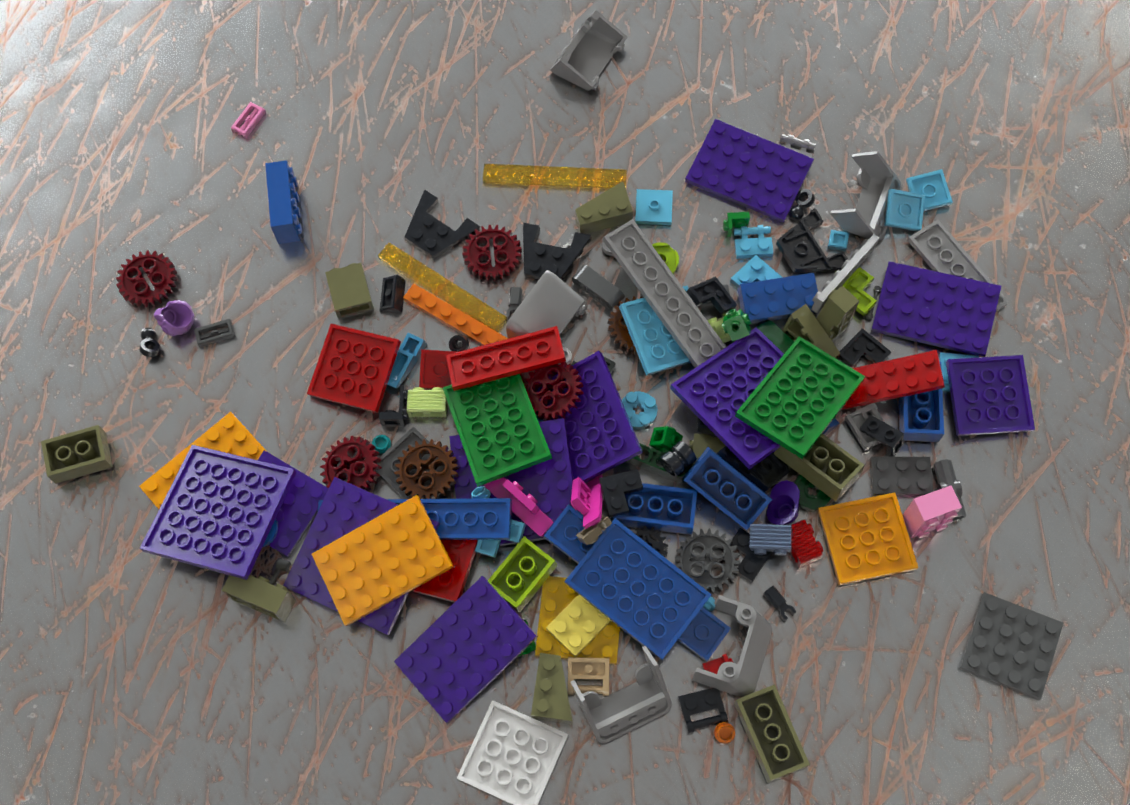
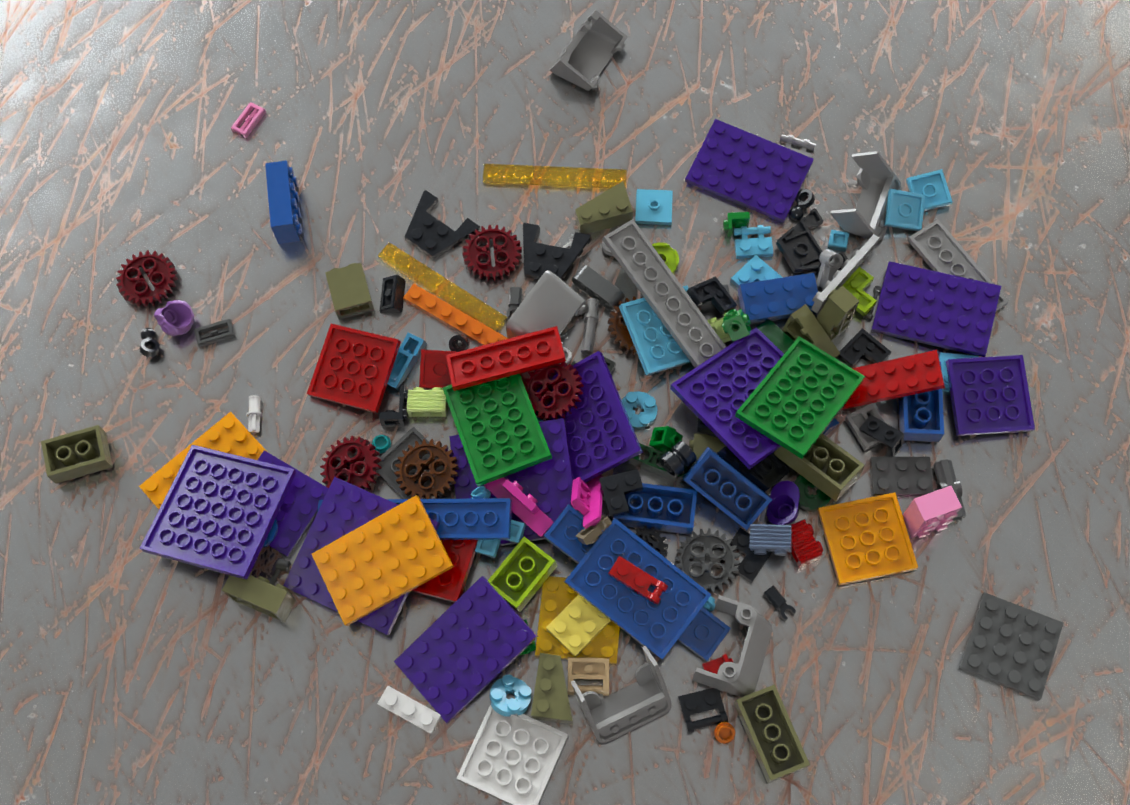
(254, 414): none -> white axle
(409, 710): none -> white plate
(511, 706): none -> medium azure plate
(590, 324): none -> light grey pin
(637, 579): none -> red plate
(828, 268): none -> light grey piece

